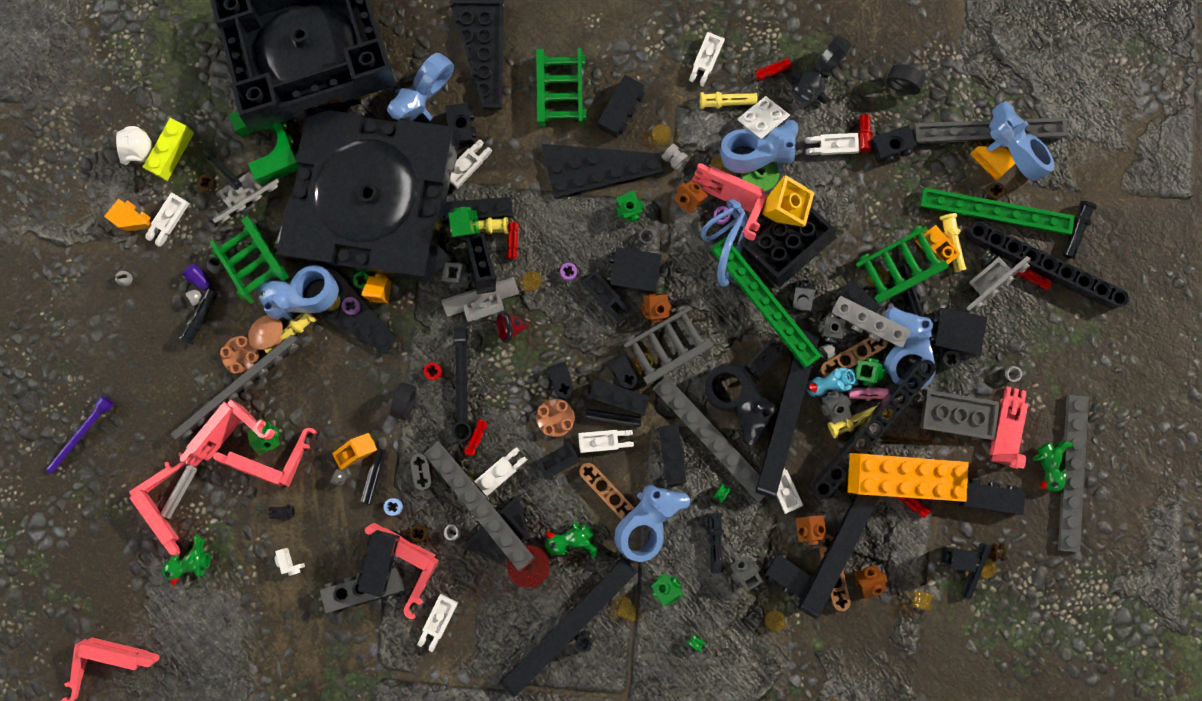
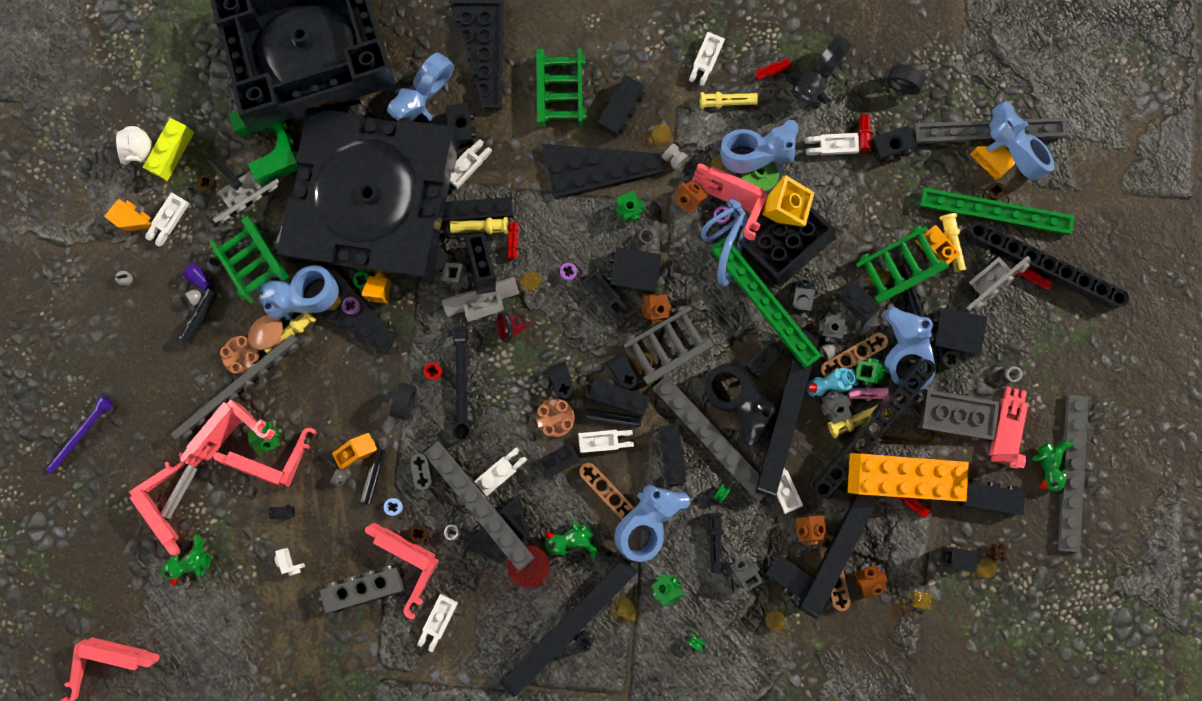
(378, 563): black brick -> none
(463, 221): green arch -> none
(475, 437): red axle -> none
(763, 117): white hinge -> none
(870, 322): light grey bracket -> none
(973, 577): black axle -> none
(1081, 221): black pin -> none

